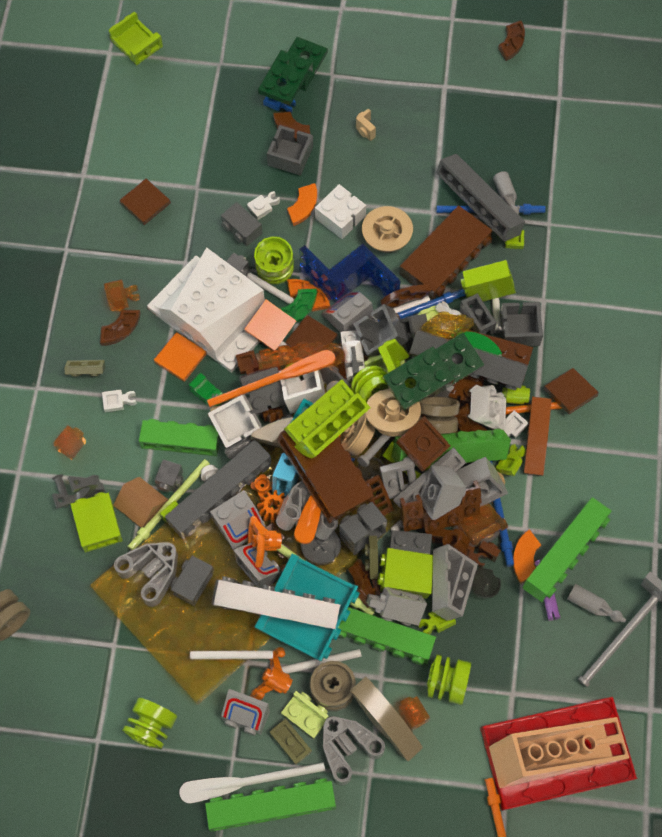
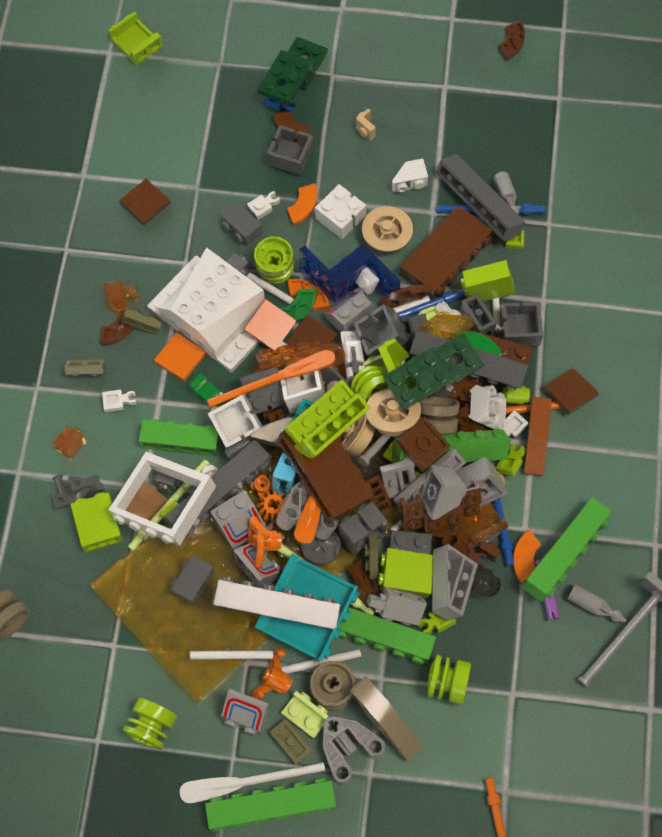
(143, 555): light grey connector -> none
(147, 324): none -> olive plate
(176, 535): none -> white window
(247, 362): reddish brown plate -> none
(367, 282): none -> white plate
(410, 176): none -> white slope
(413, 713): clear orange brick -> none
(558, 753): piece -> none

